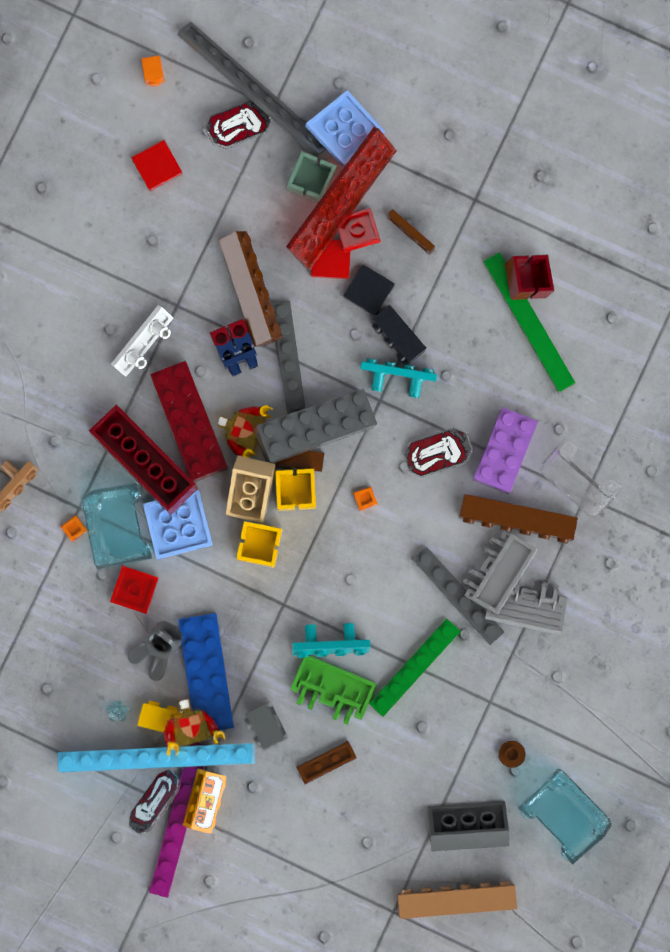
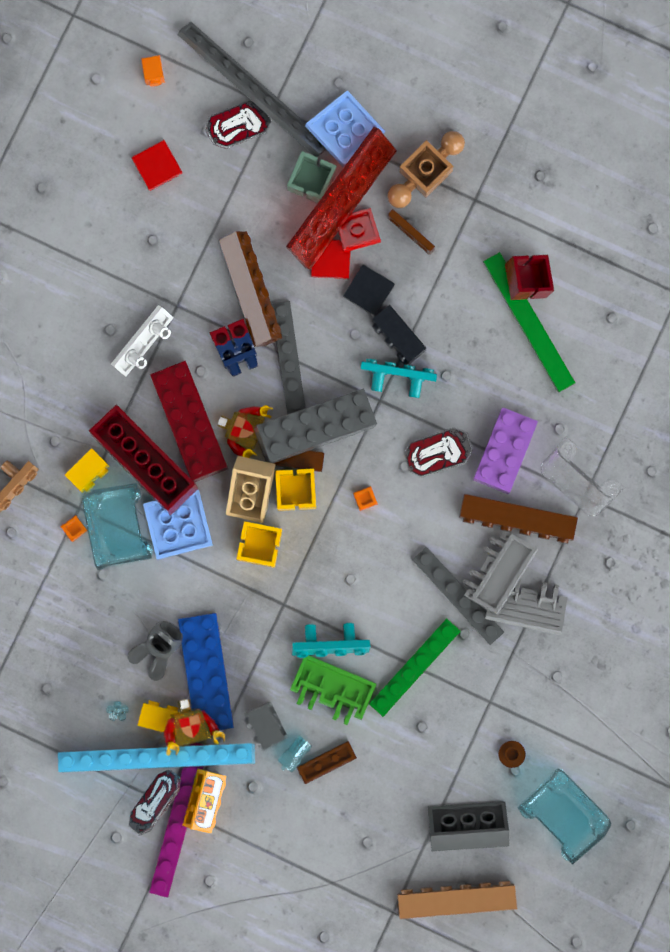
(87, 471): none -> yellow brick
(134, 589): red plate -> none
(292, 757): none -> clear light blue piece
(426, 169): none -> medium nougat brick

